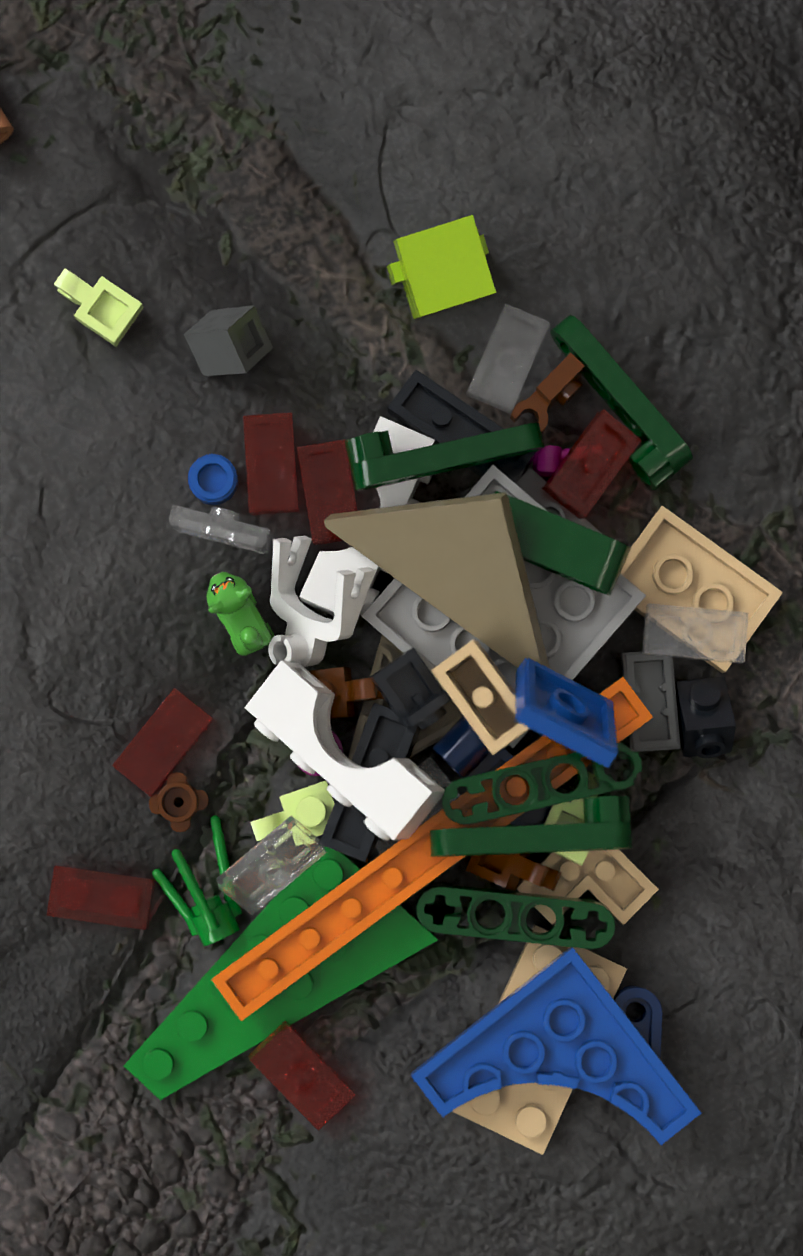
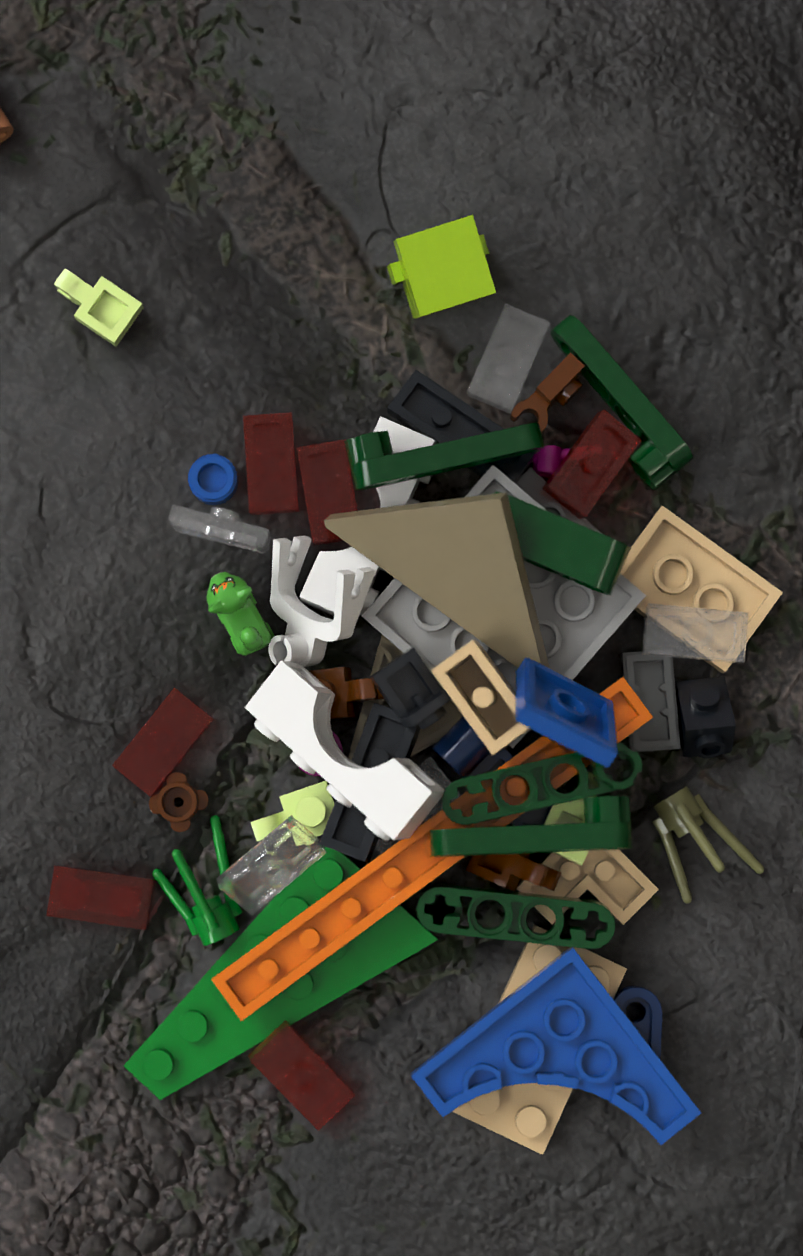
(228, 341): dark grey panel -> none
(682, 814): none -> olive plant

